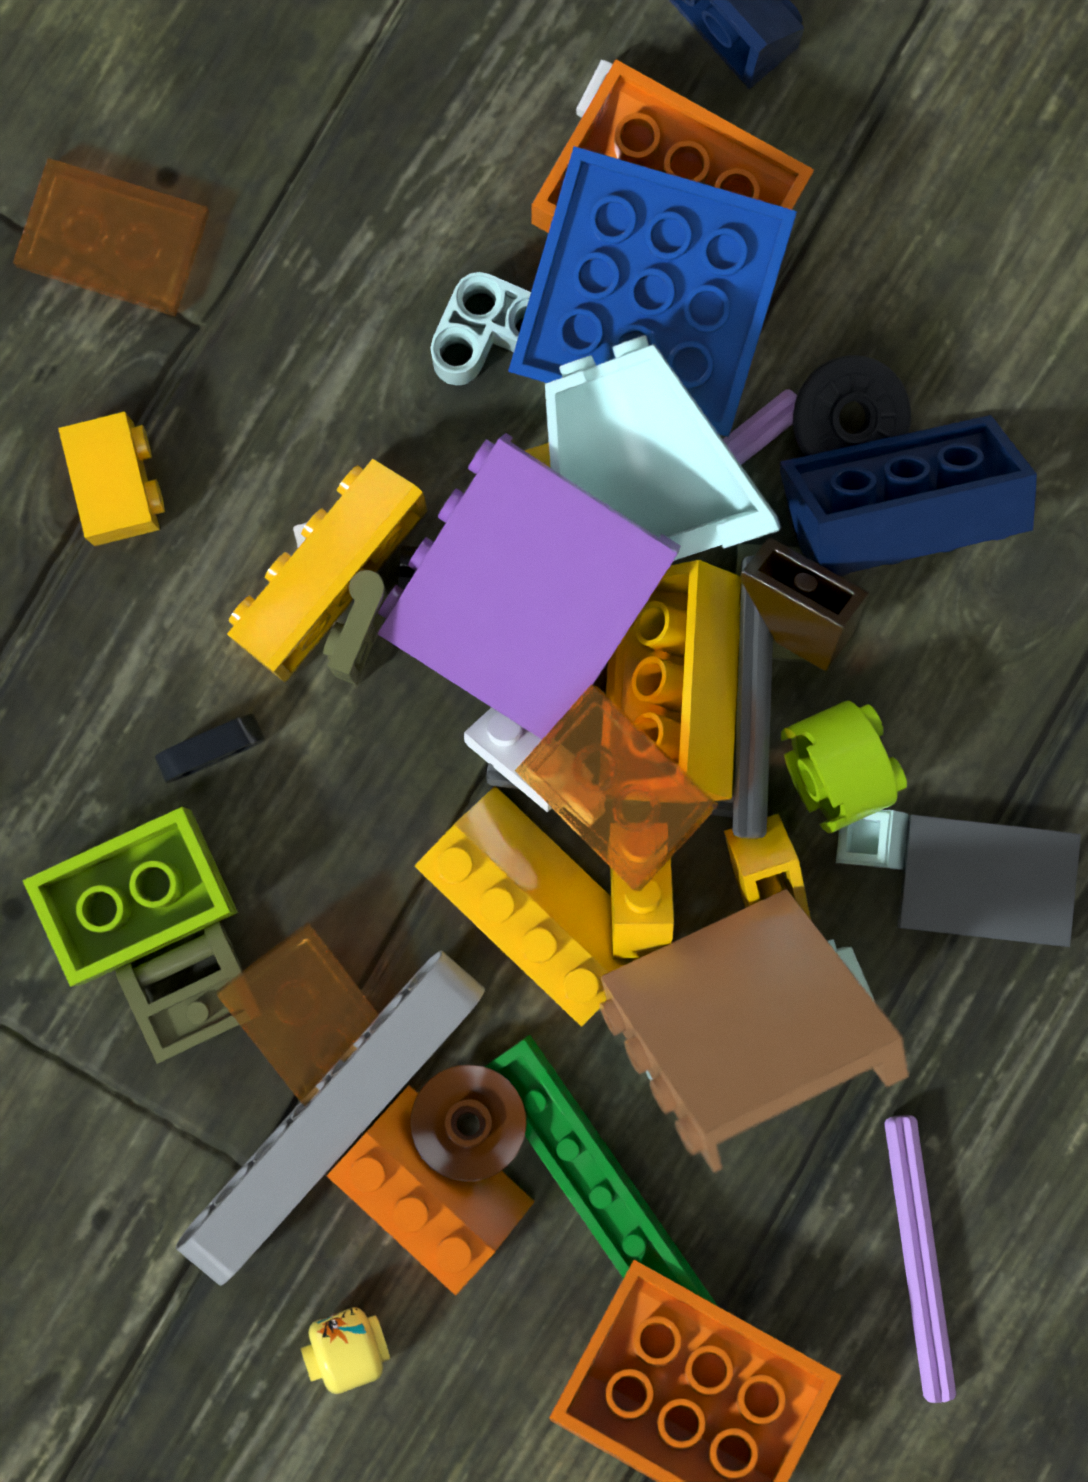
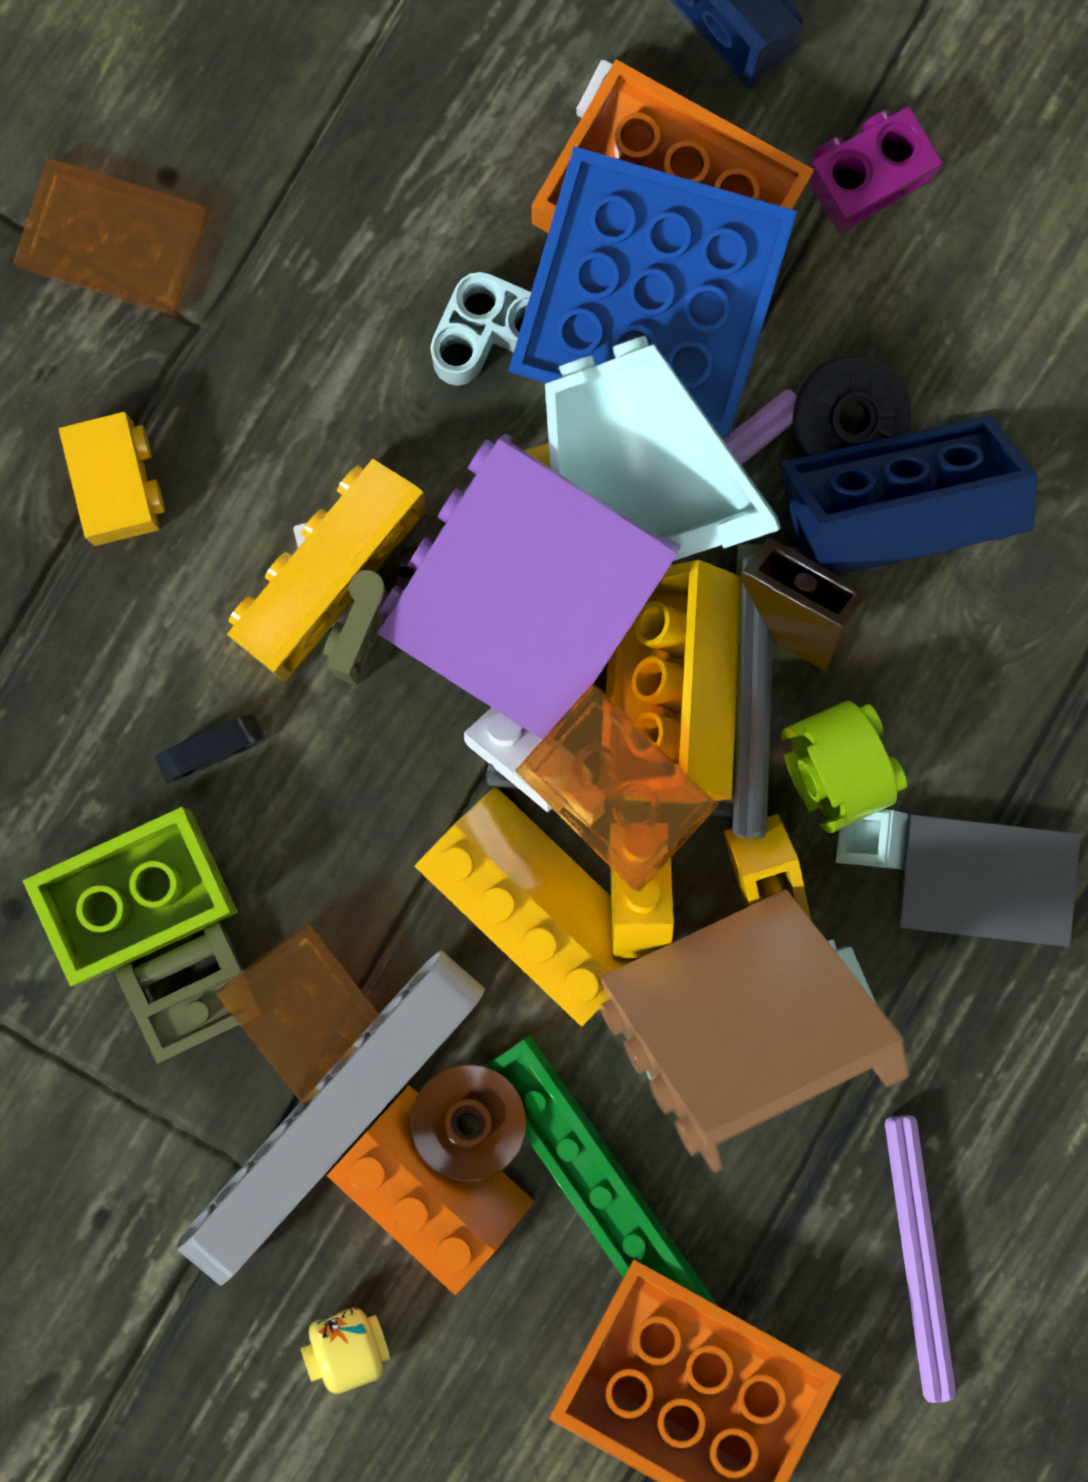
(880, 178): none -> magenta brick

